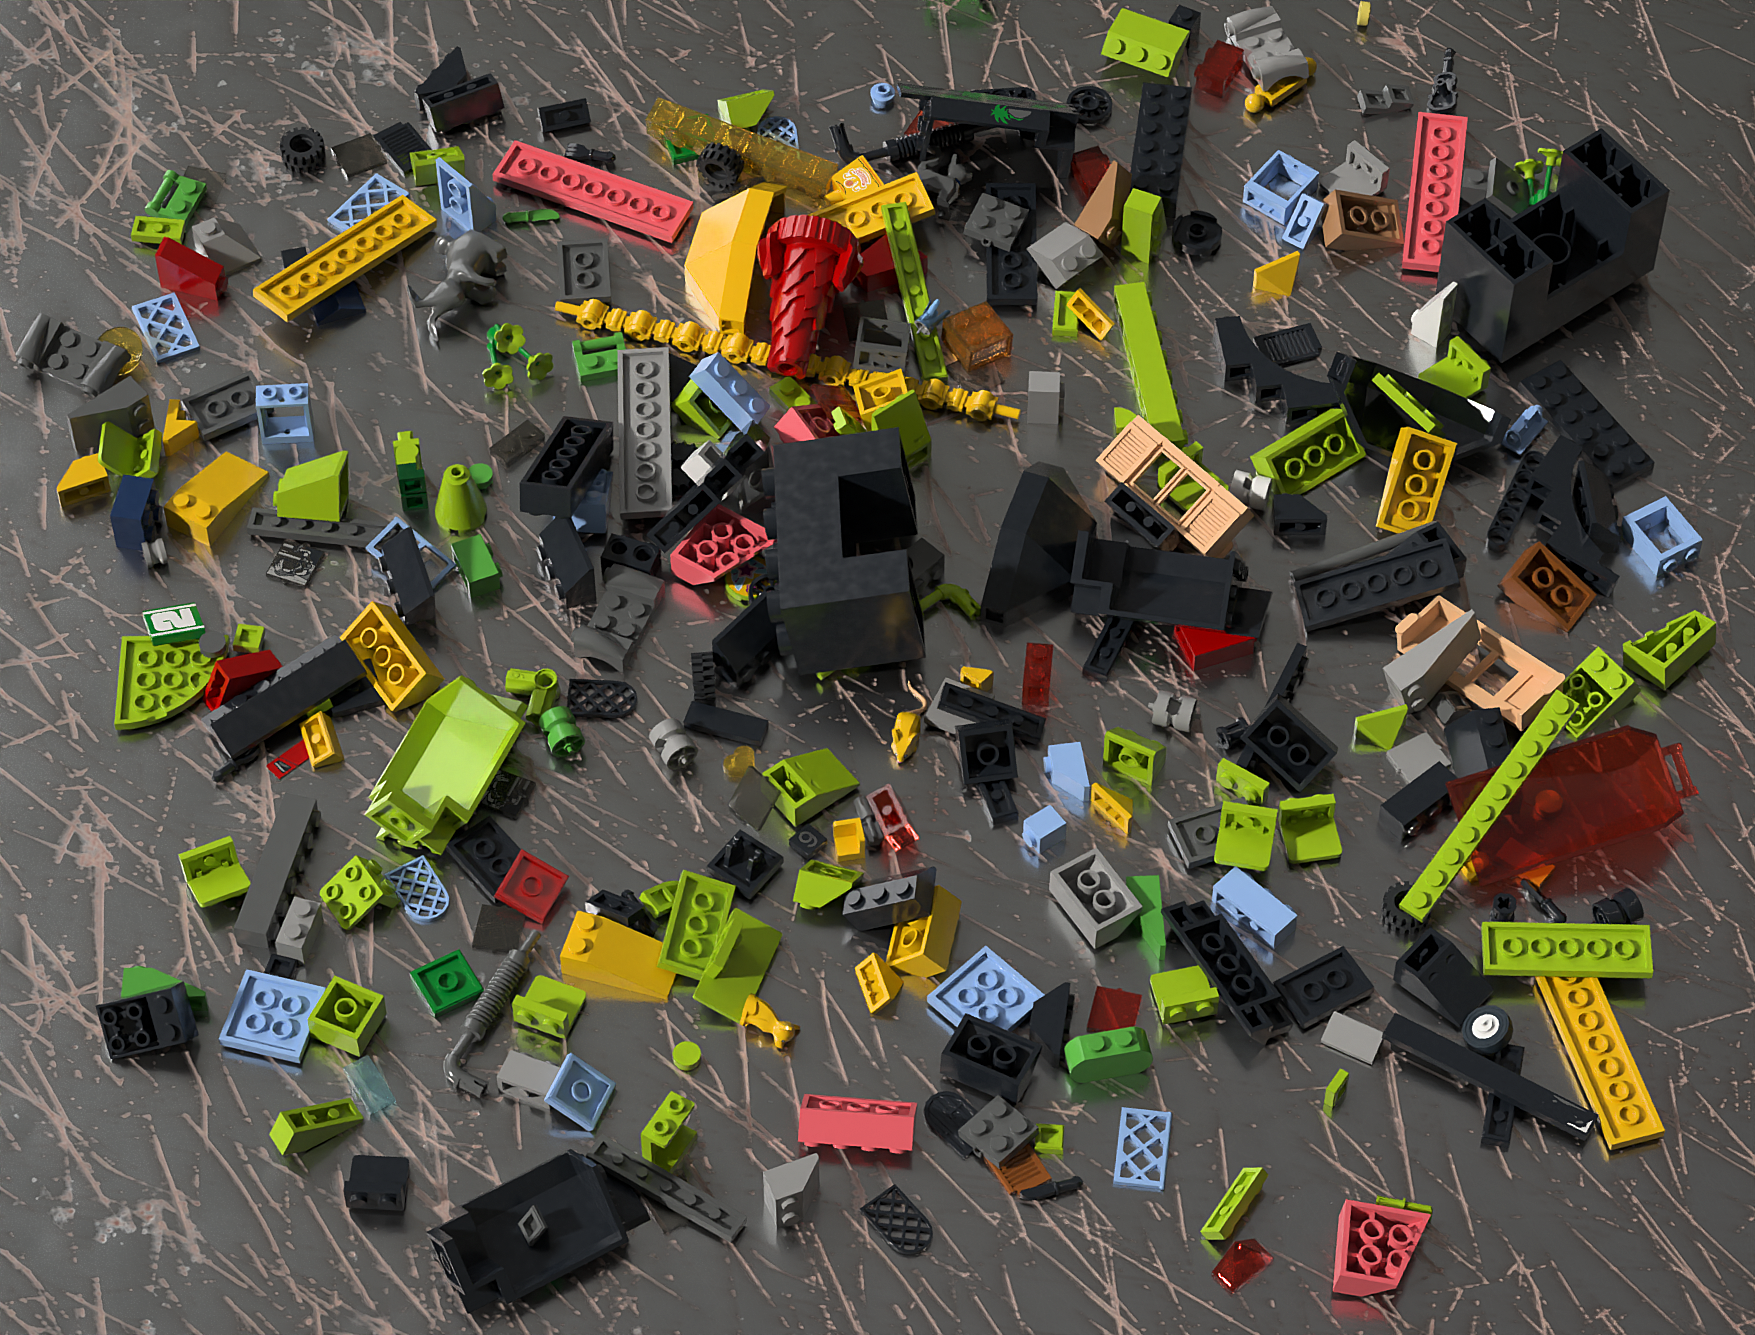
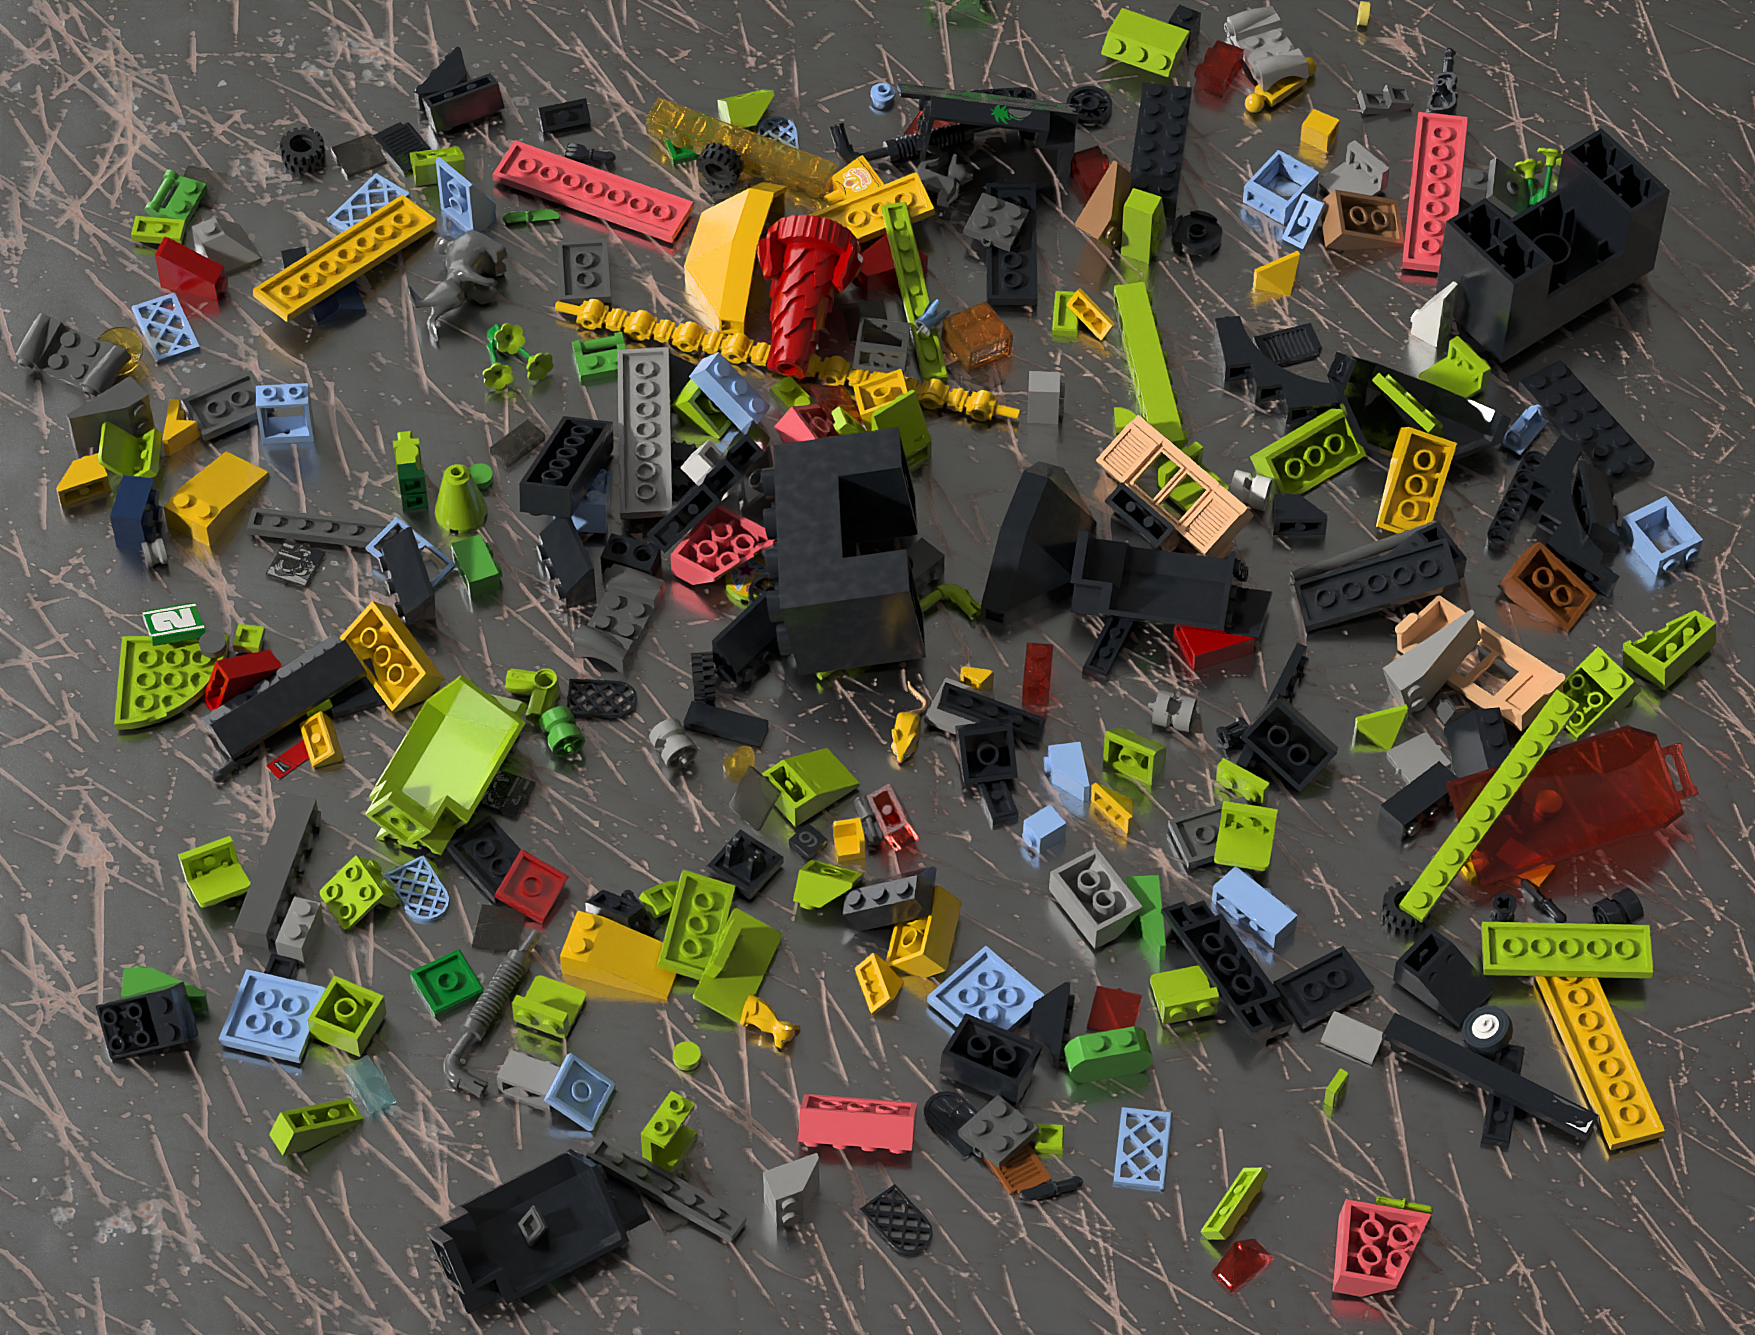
(315, 489): lime slope -> none
(377, 1182): black bracket -> none
(1064, 253): light grey slope -> none
(1309, 828): lime bracket -> none
(1319, 130): none -> yellow panel

